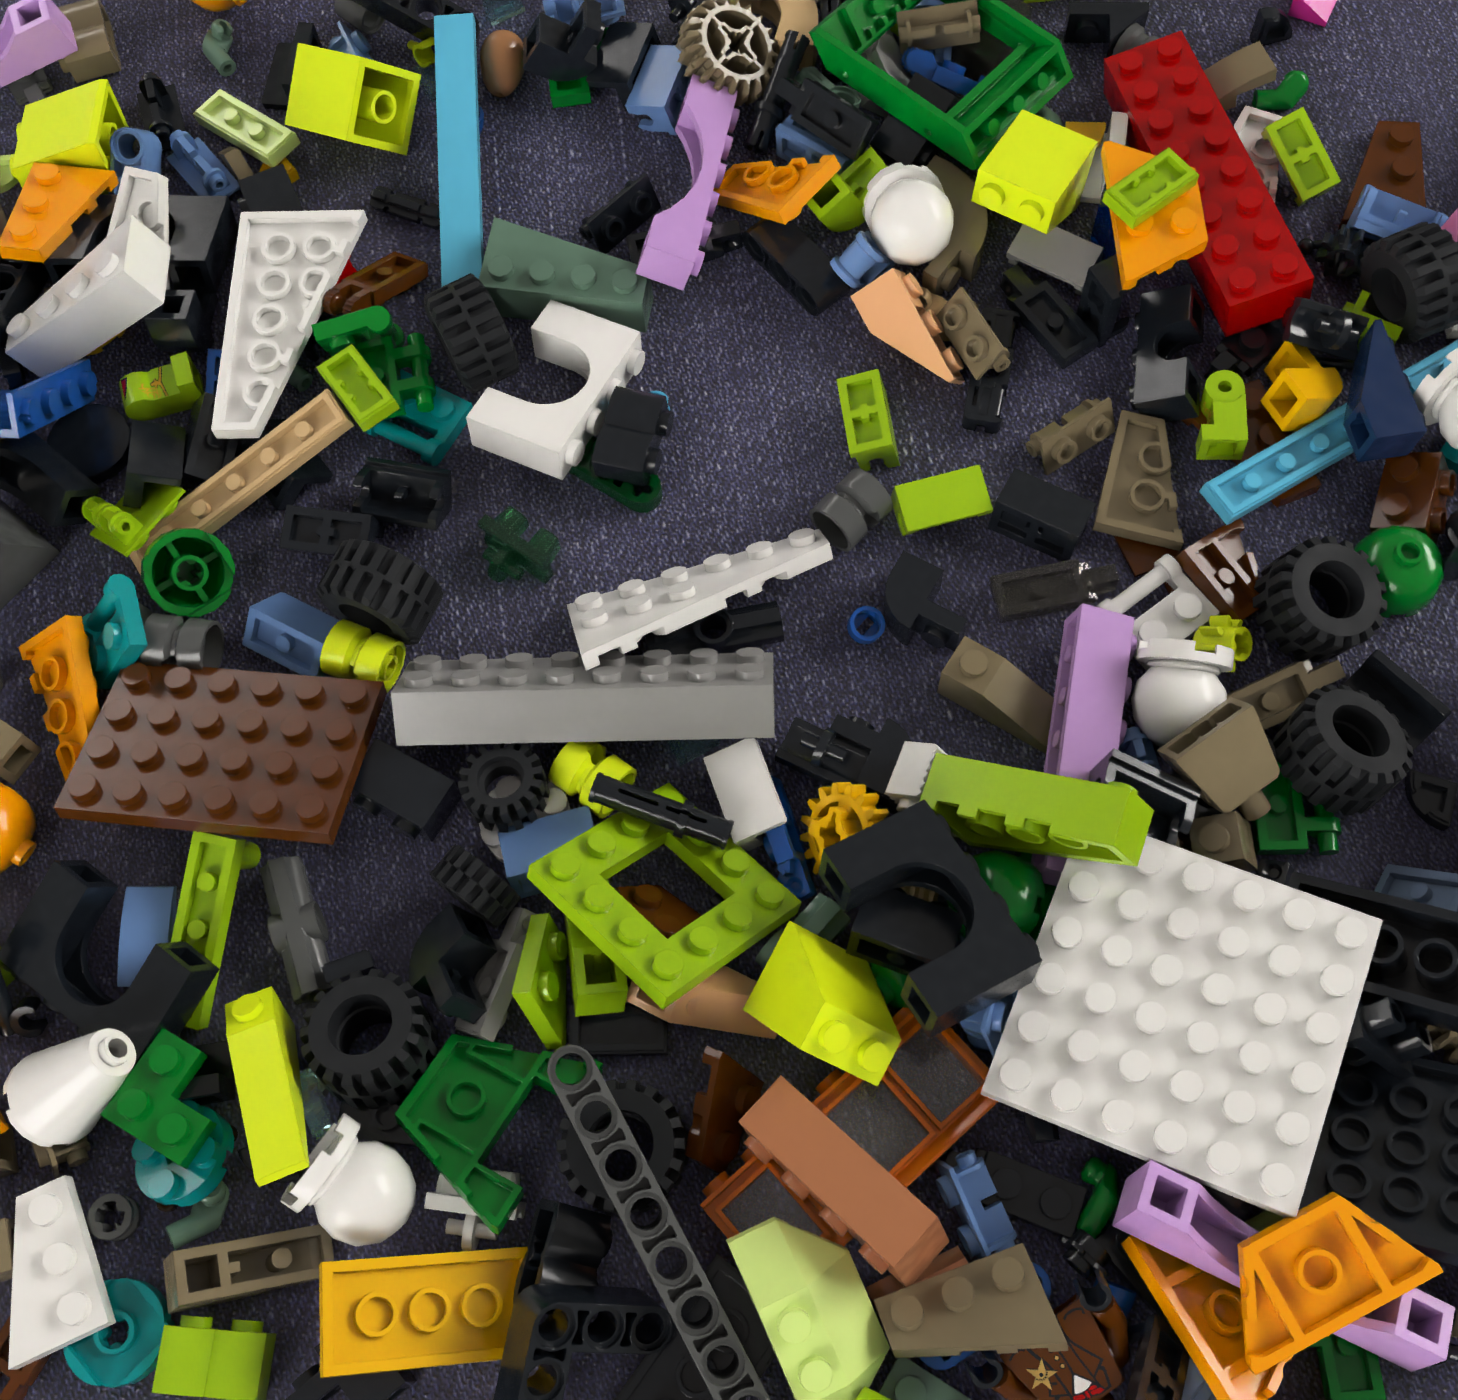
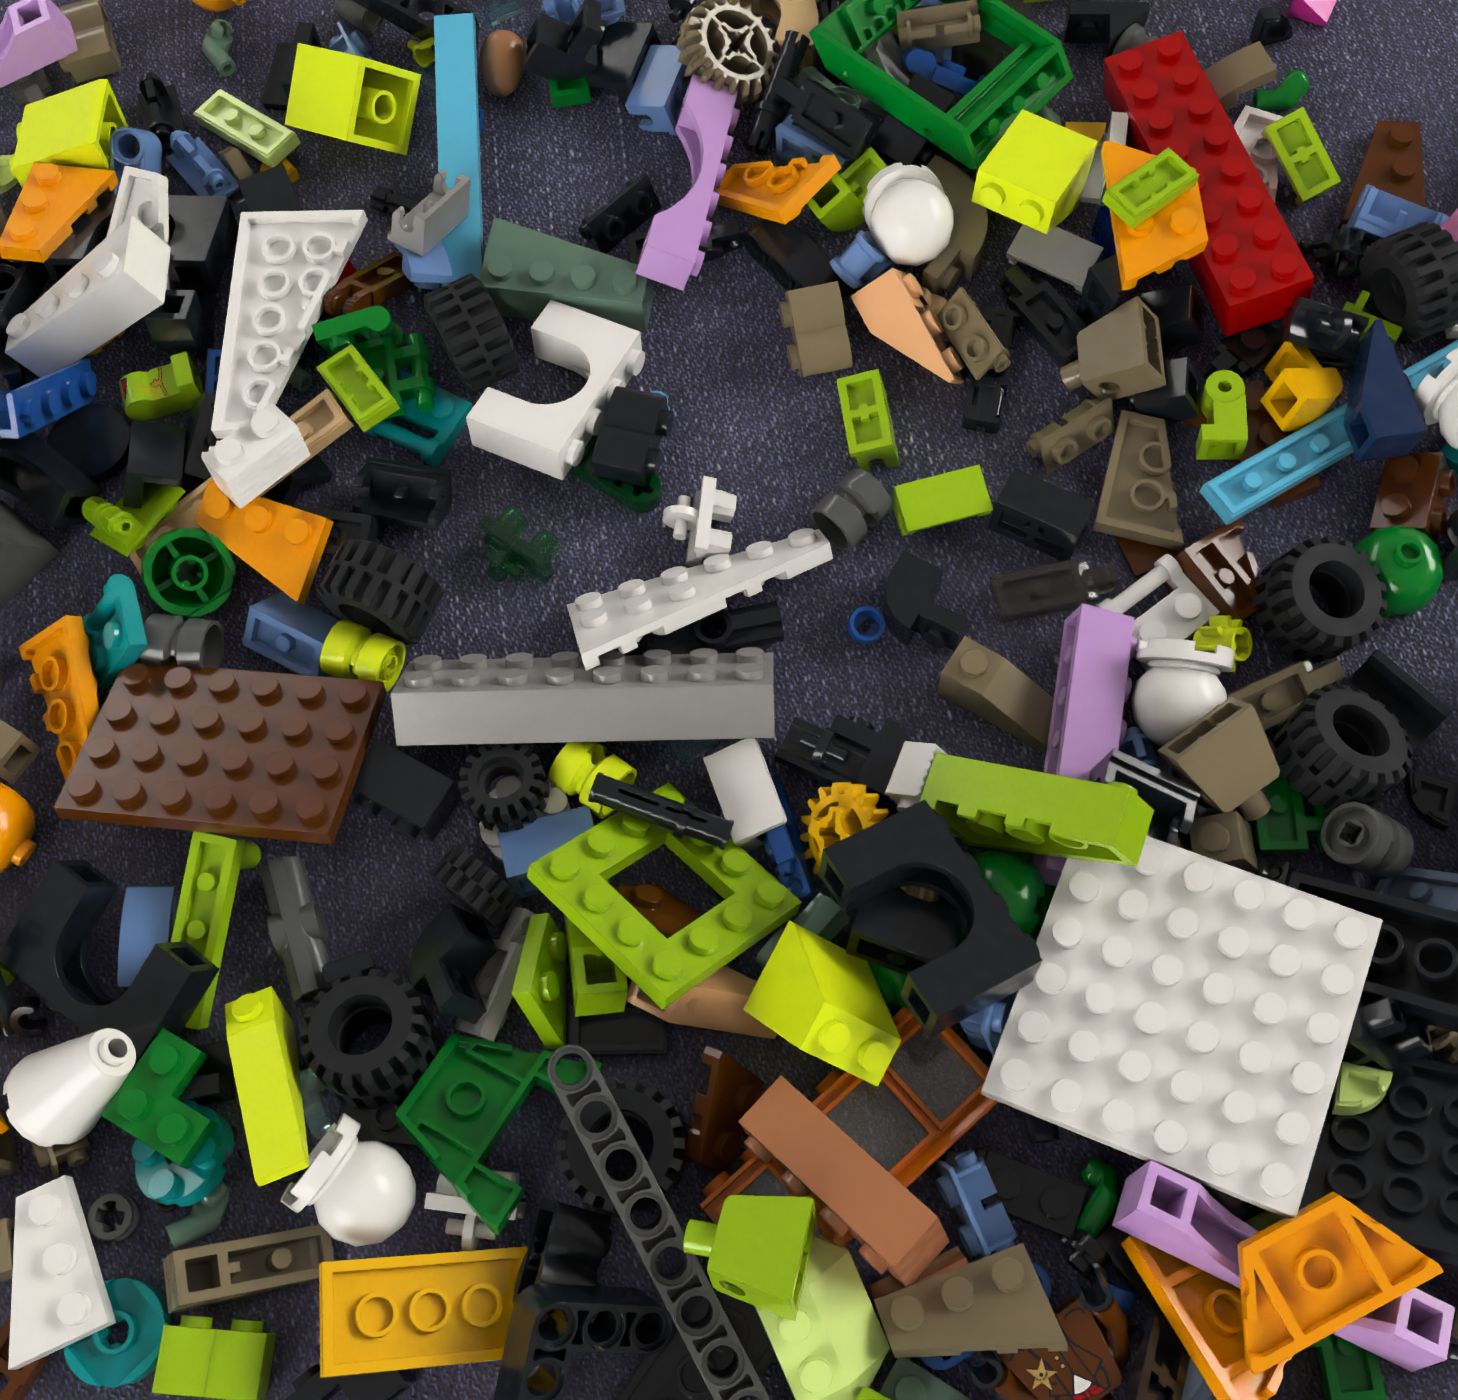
(255, 455): none -> white brick
(269, 537): none -> light orange wing
(427, 270): none -> medium blue slope
(432, 217): none -> light grey hinge
(707, 506): none -> white hips
(758, 1249): none -> lime torso
(816, 329): none -> dark tan brick
(1118, 354): none -> dark tan torso
(1359, 1088): none -> yellowish green tile
(1367, 840): none -> dark grey wheel

